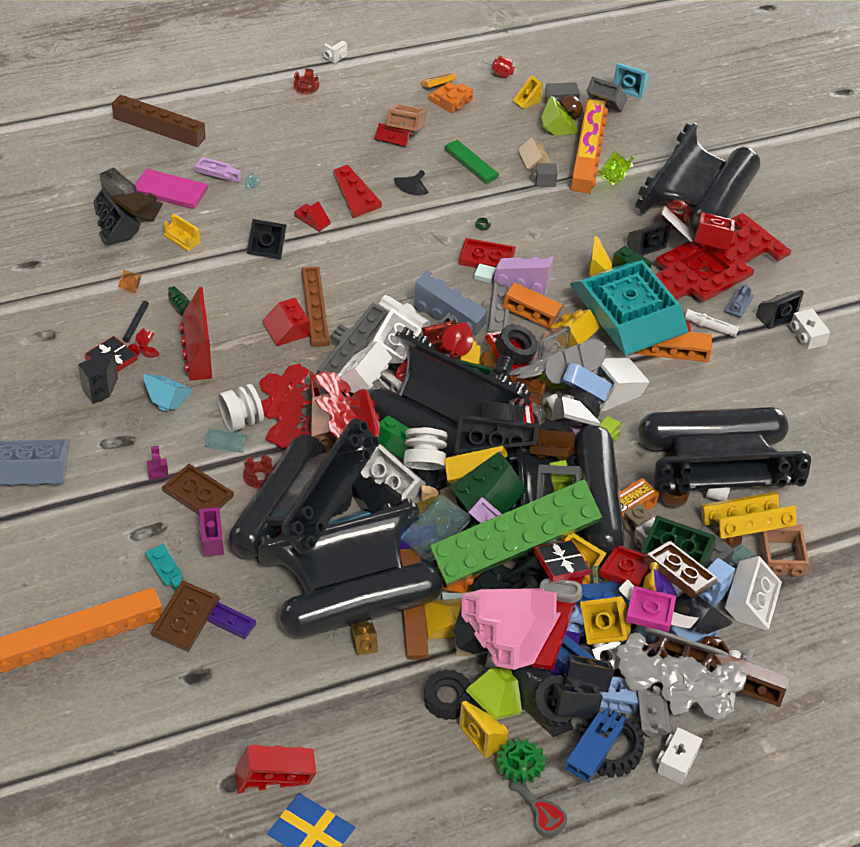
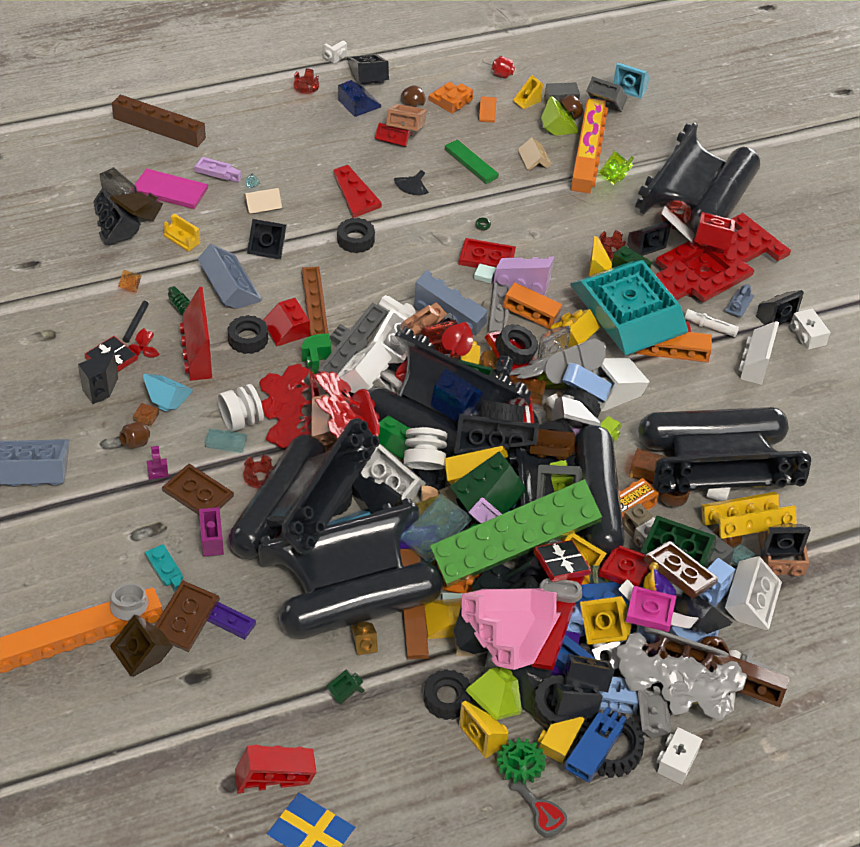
(128, 600): none -> light grey piece
(134, 435): none -> reddish brown head
(140, 646): none -> dark brown slope
(146, 414): none -> clear orange plate
(228, 277): none -> sand blue slope
(249, 345): none -> black tyre
(263, 200): none -> tan panel
(313, 216): red slope -> none
(314, 349): none -> green brick
(345, 685): none -> dark green bracket
(356, 98): none -> clear blue slope
(356, 245): none -> black tyre
(369, 68): none -> black slope
(413, 96): none -> reddish brown hair
(426, 317): none -> nougat plate
(437, 80): light orange tile -> none
(454, 395): none -> clear blue slope
(487, 109): none -> orange slope
(545, 175): dark grey brick -> none
(559, 738): none -> yellow slope
(609, 242): none -> clear red piece
(643, 465): none -> clear orange brick
(758, 354): none -> white slope
(785, 540): none -> black slope

